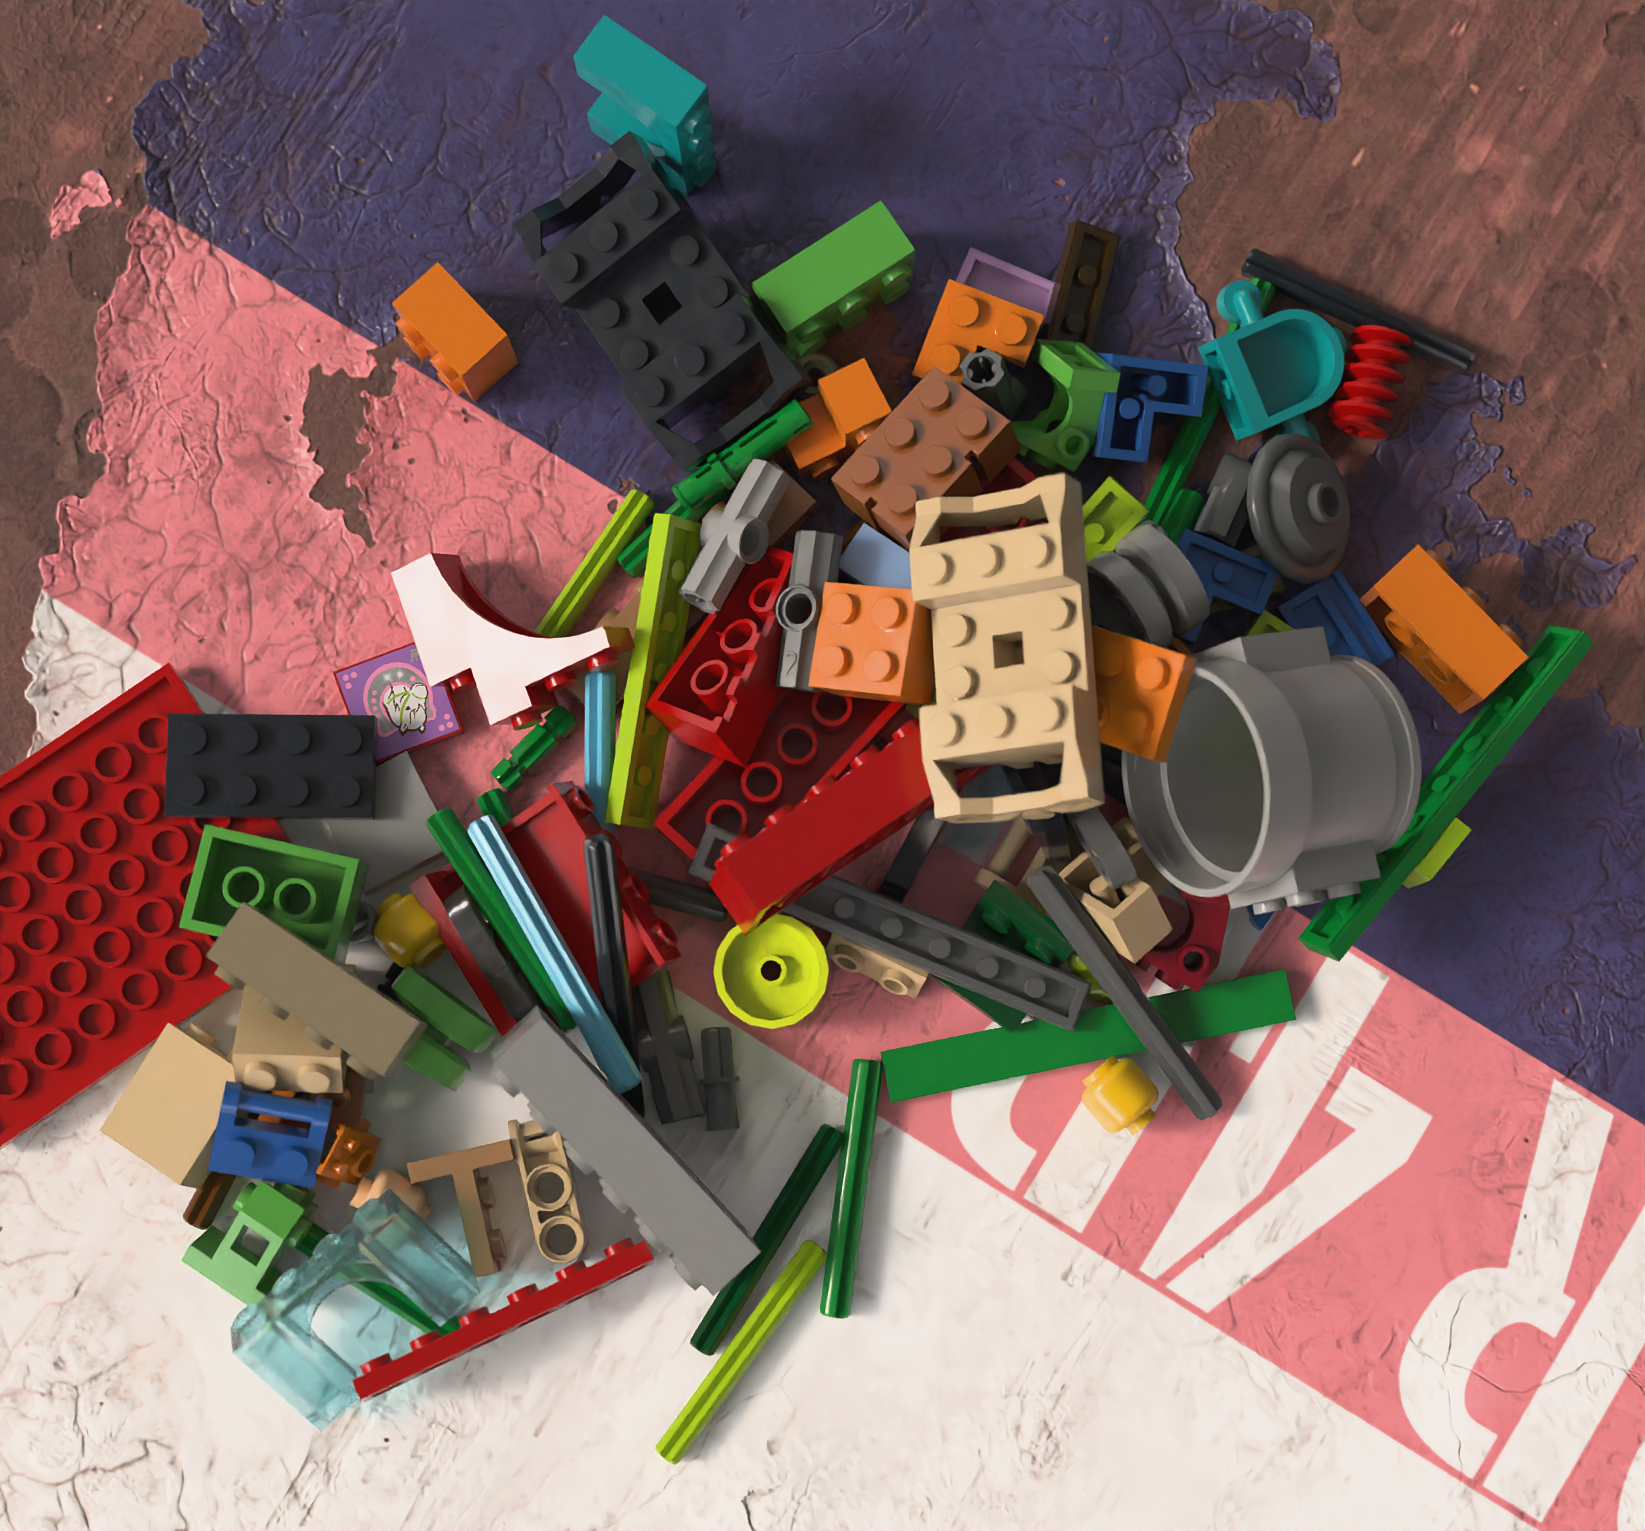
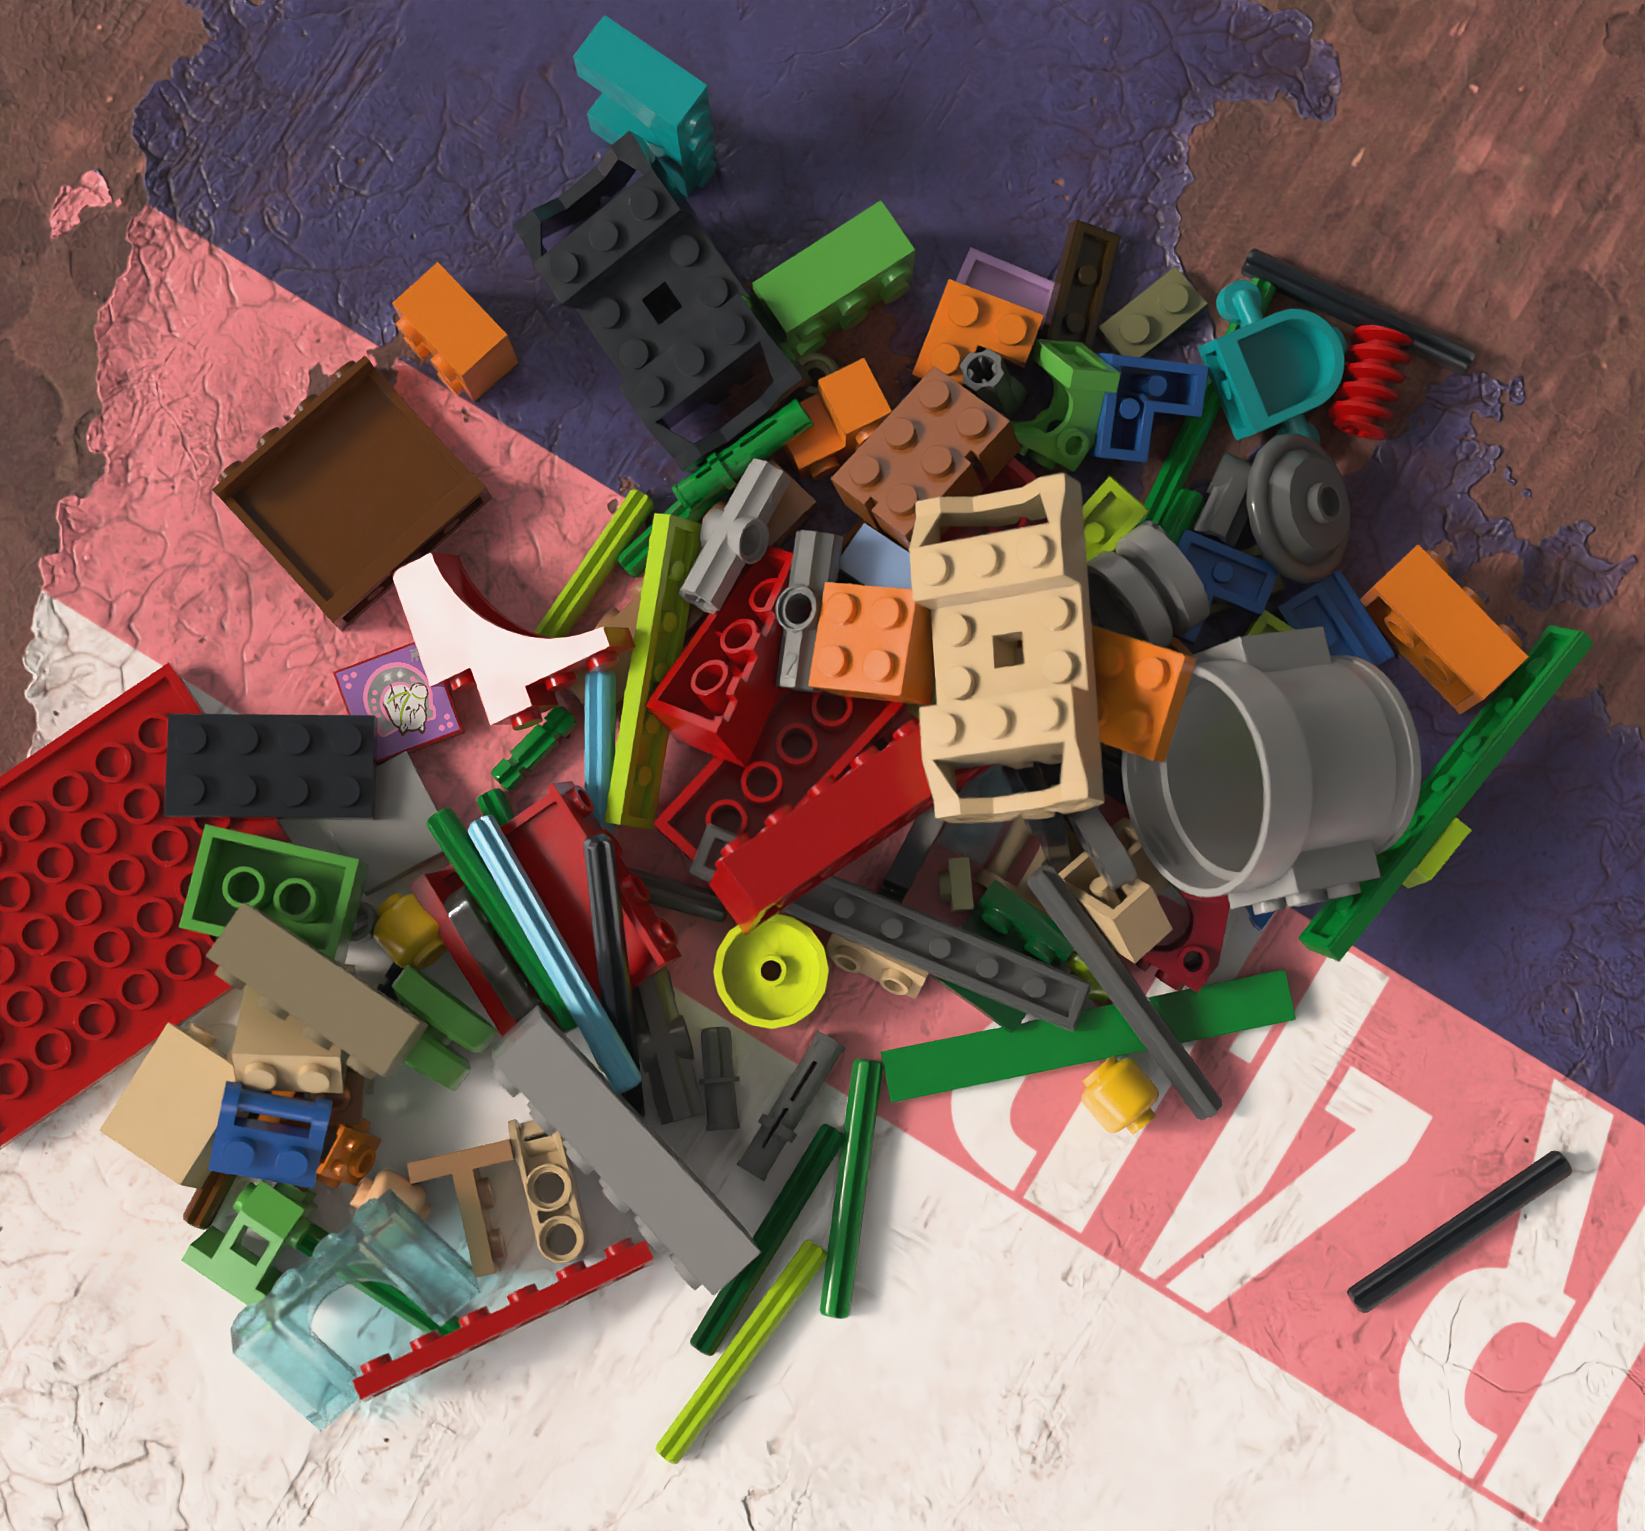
(351, 492): none -> reddish brown panel
(757, 1158): none -> dark grey pin
(956, 885): none -> olive plate
(1152, 316): none -> olive plate
(1459, 1231): none -> black axle

